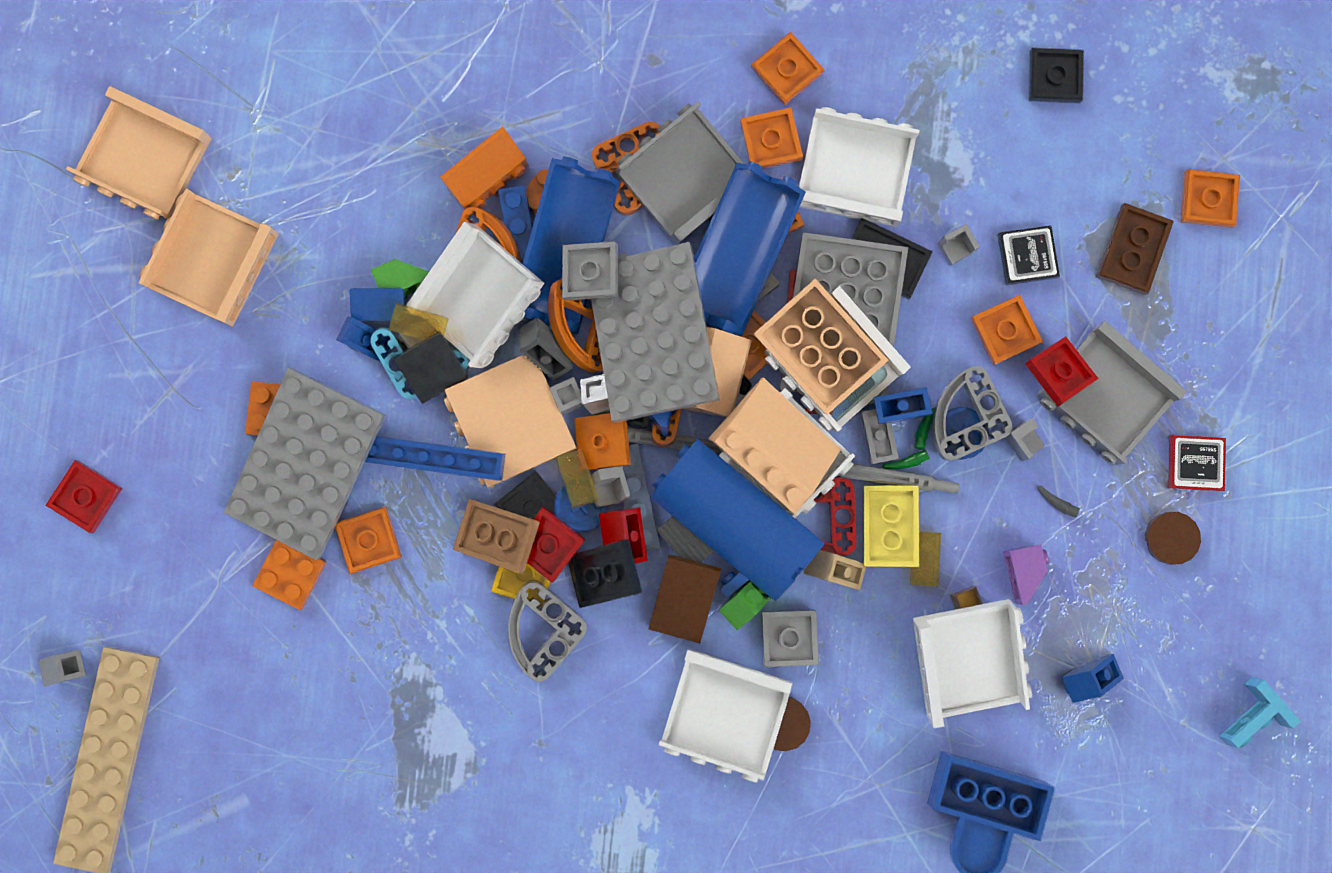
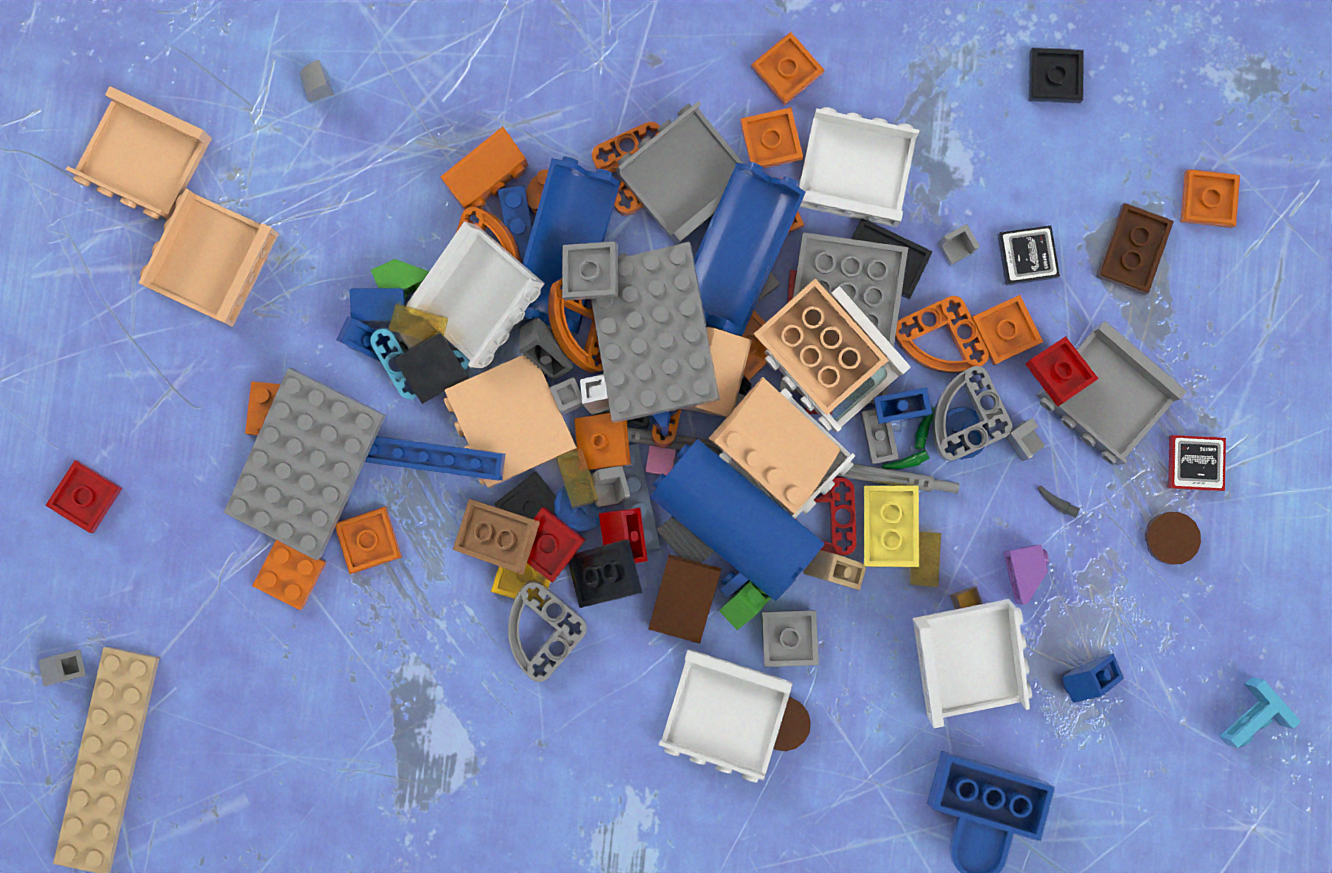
(316, 81): none -> light grey brick
(660, 460): none -> bright pink tile
(943, 318): none -> orange beam

